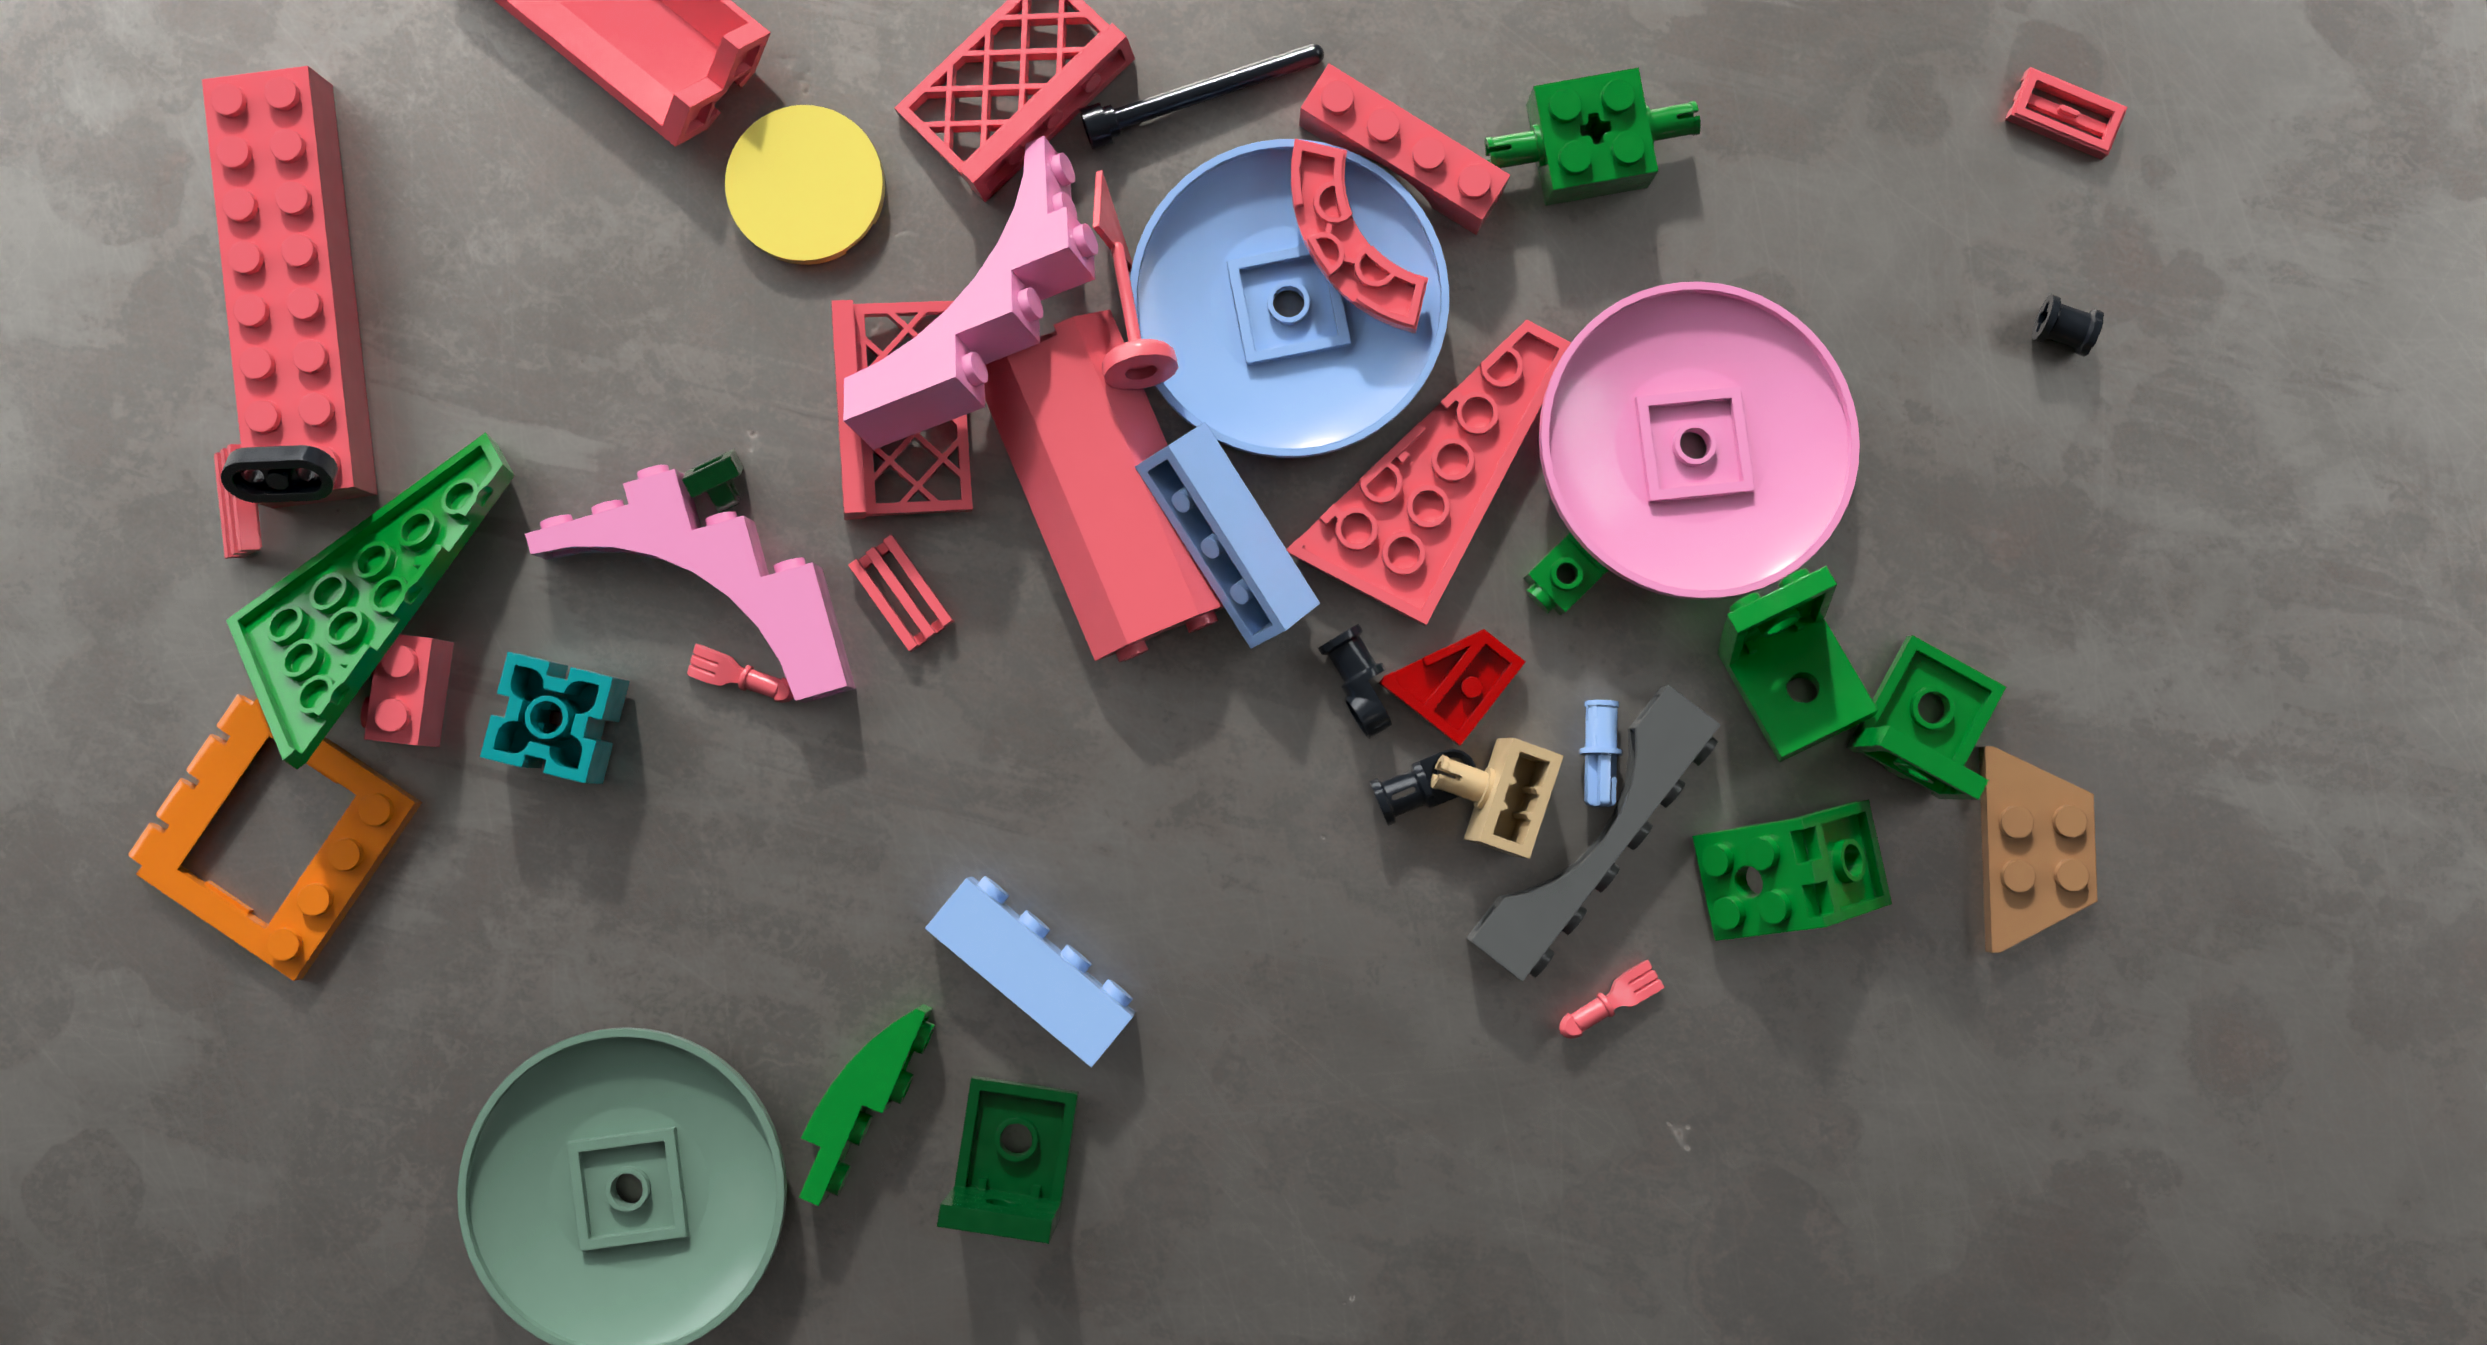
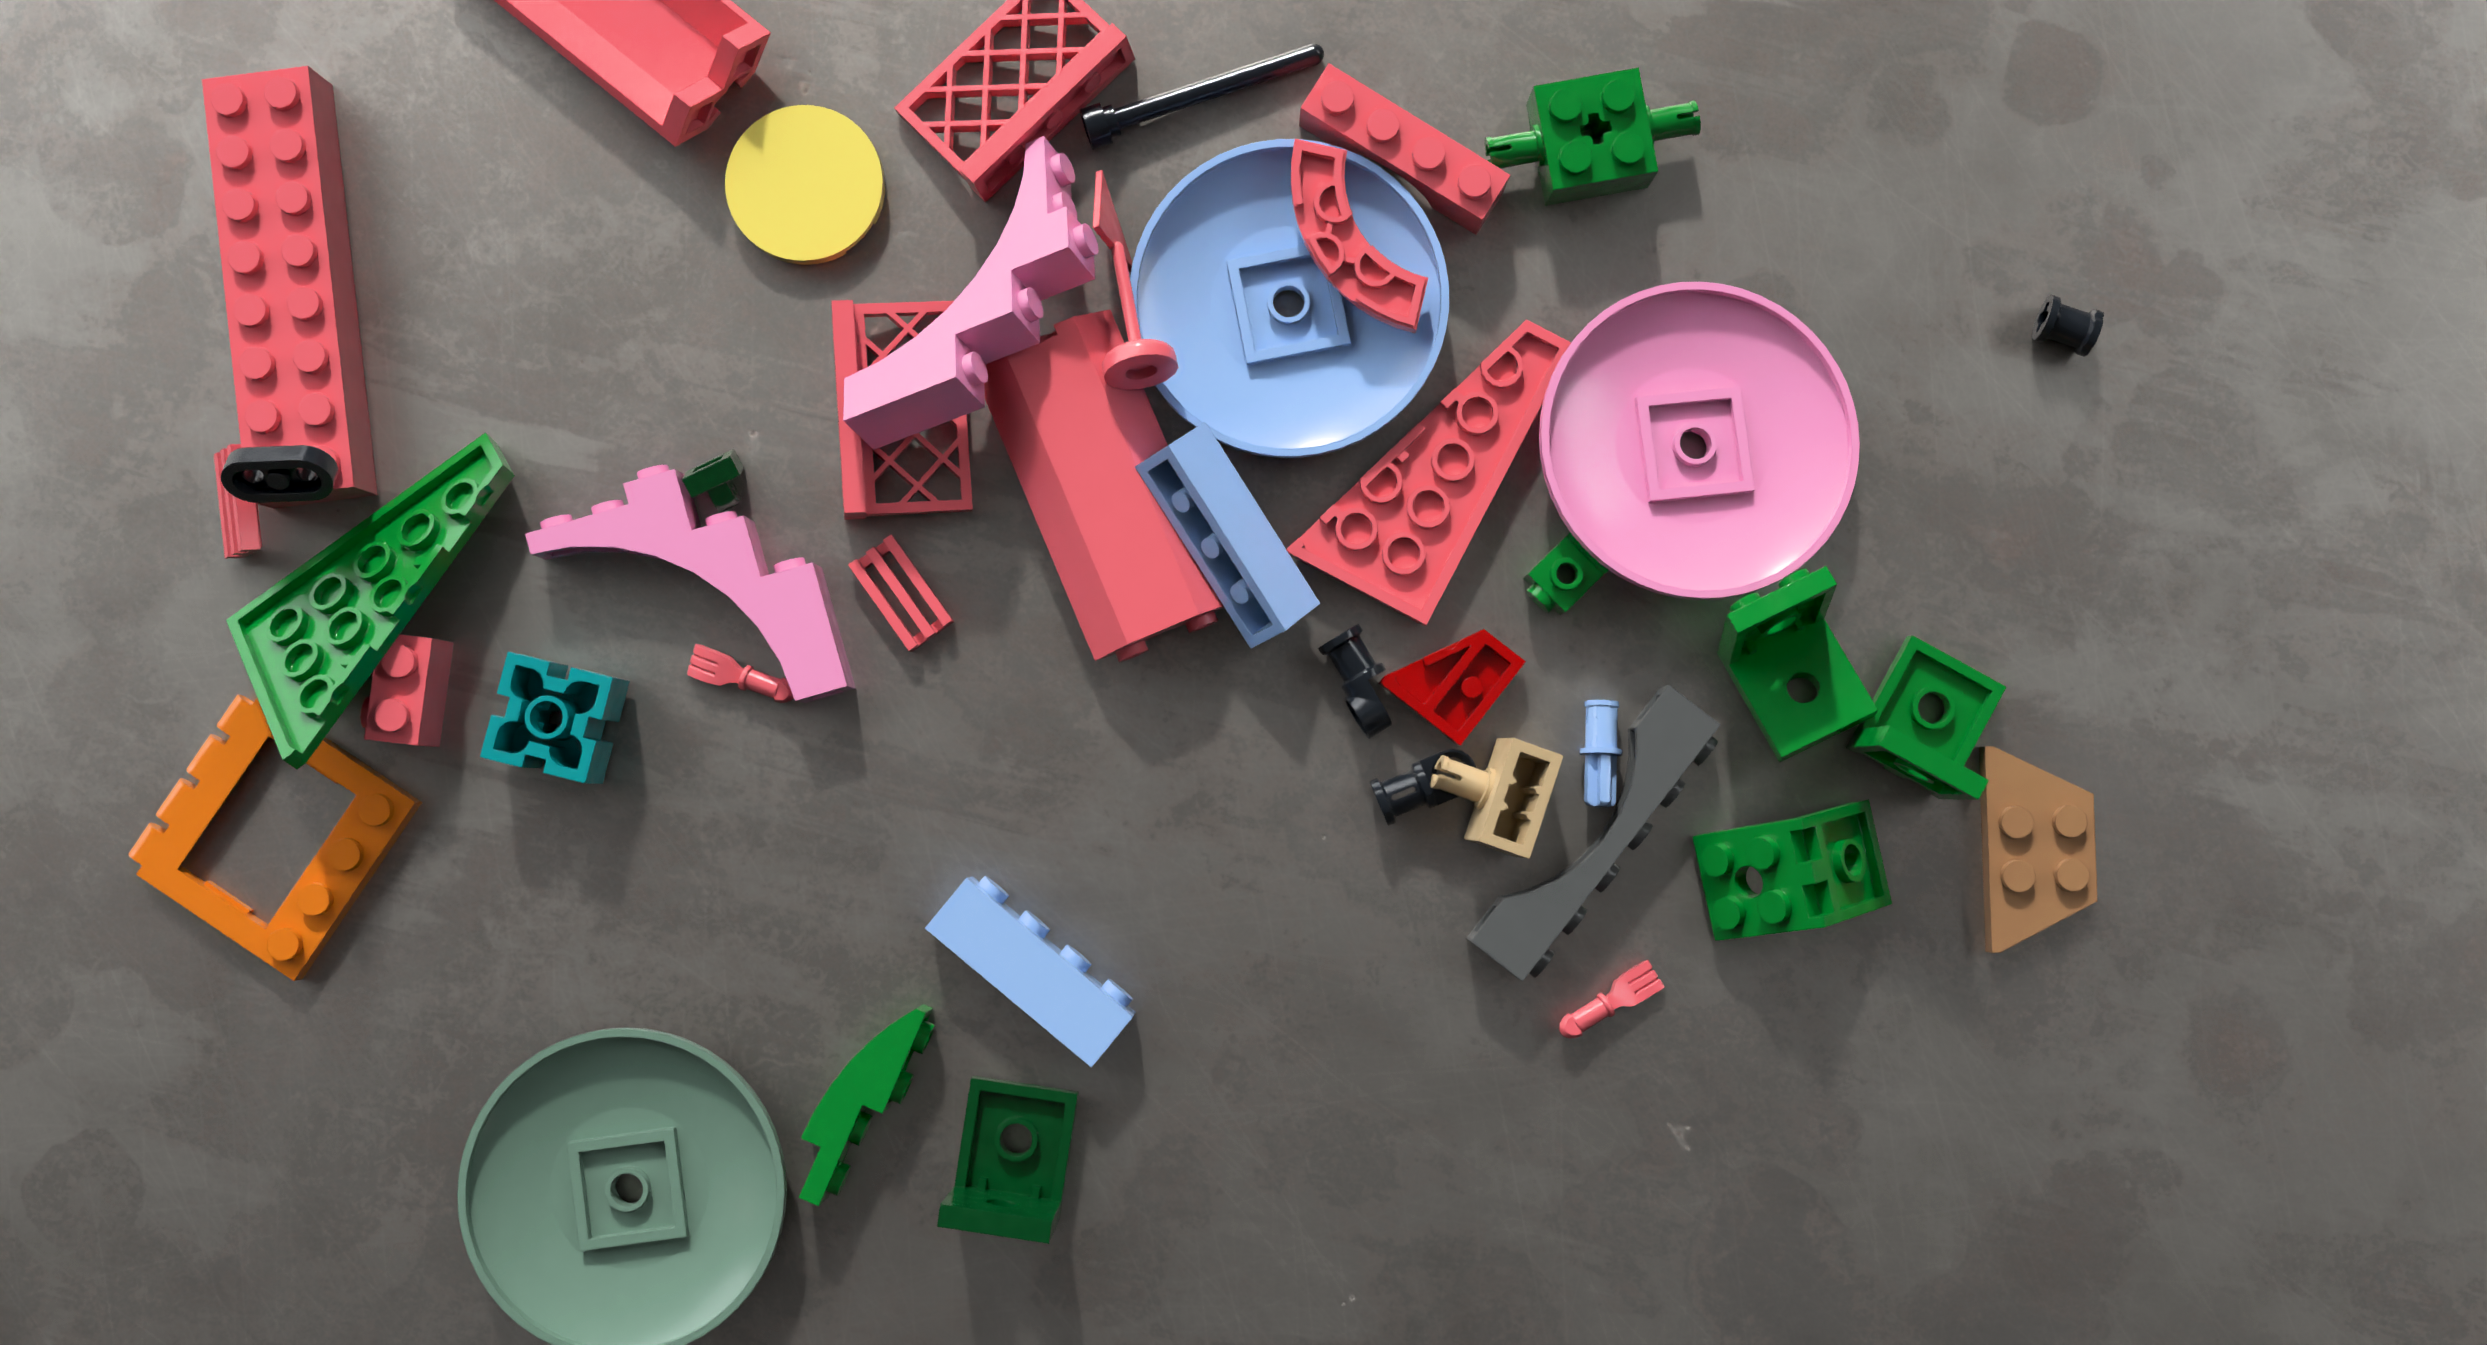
(2057, 131): coral tile -> none

